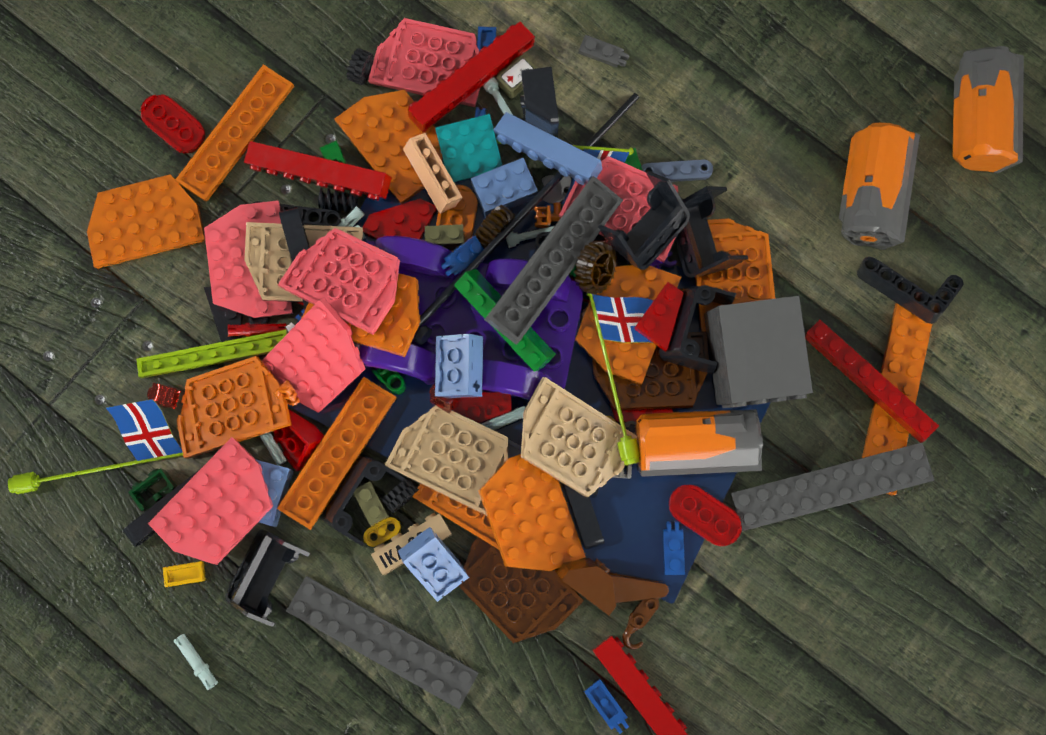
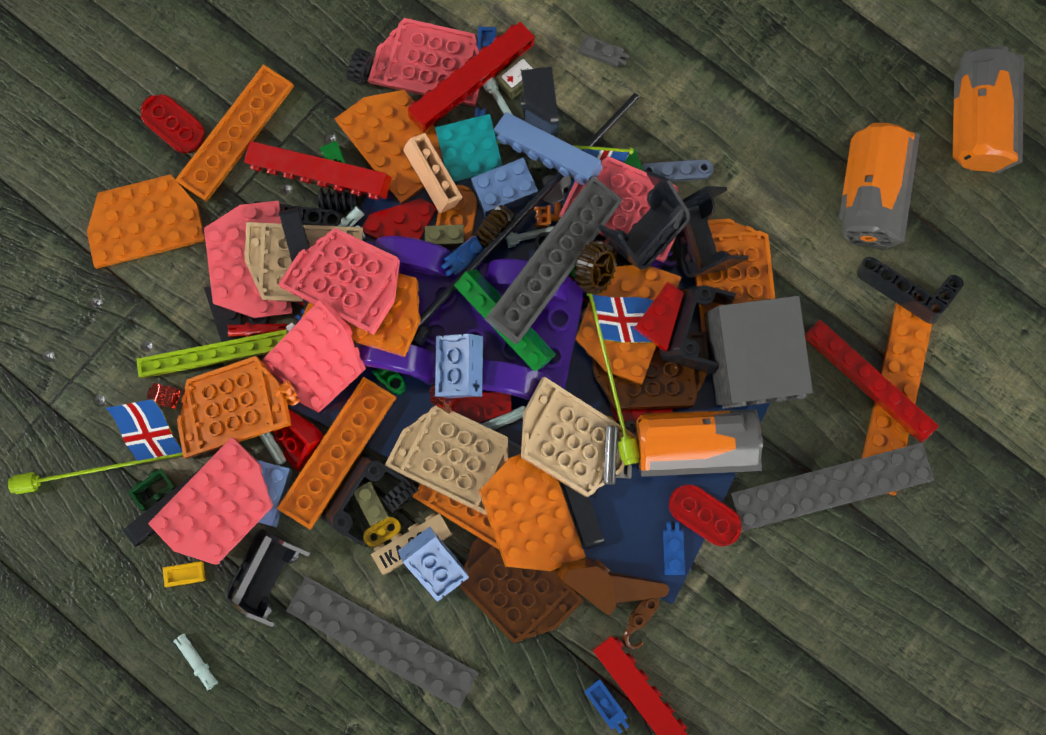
(610, 455): none -> dark grey axle

